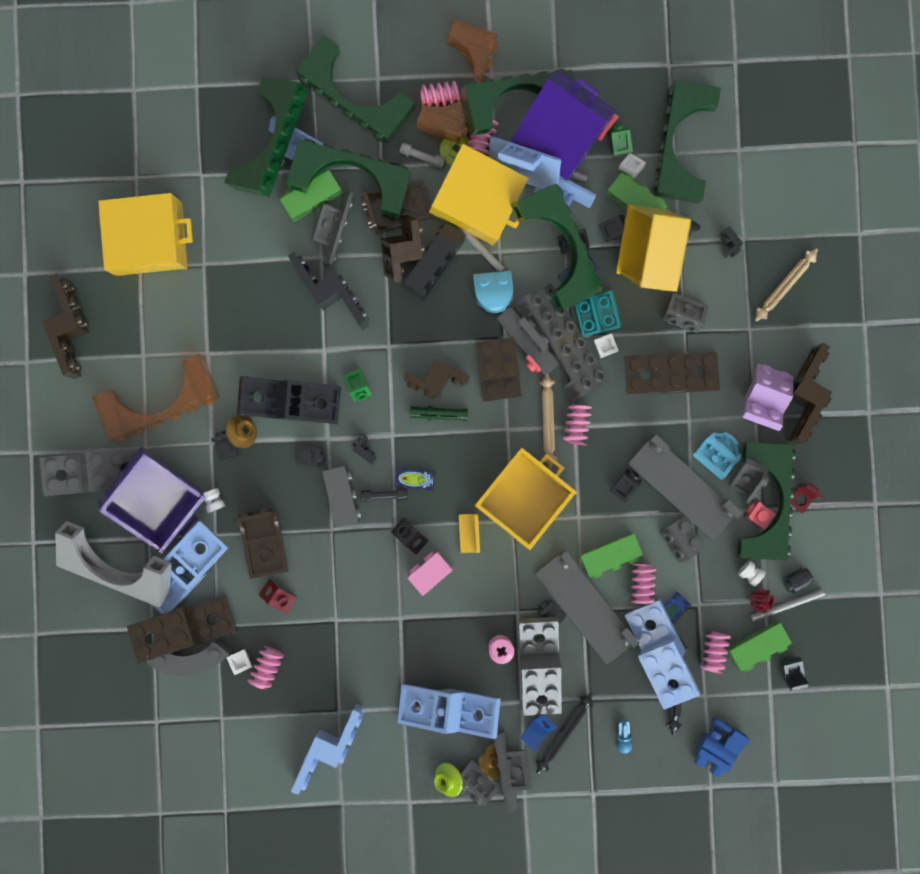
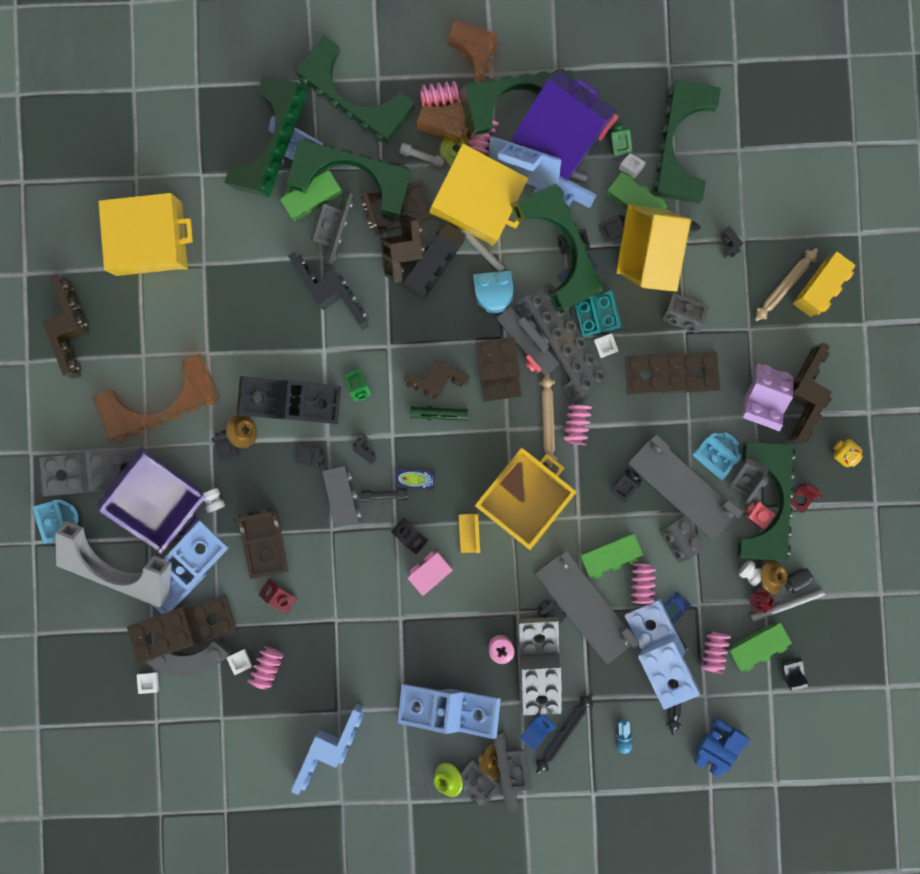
(52, 516): none -> medium azure slope
(147, 682): none -> white plate
(514, 482): none -> reddish brown slope
(773, 576): none -> pearl gold piece
(824, 284): none -> yellow brick
(847, 453): none -> yellow head

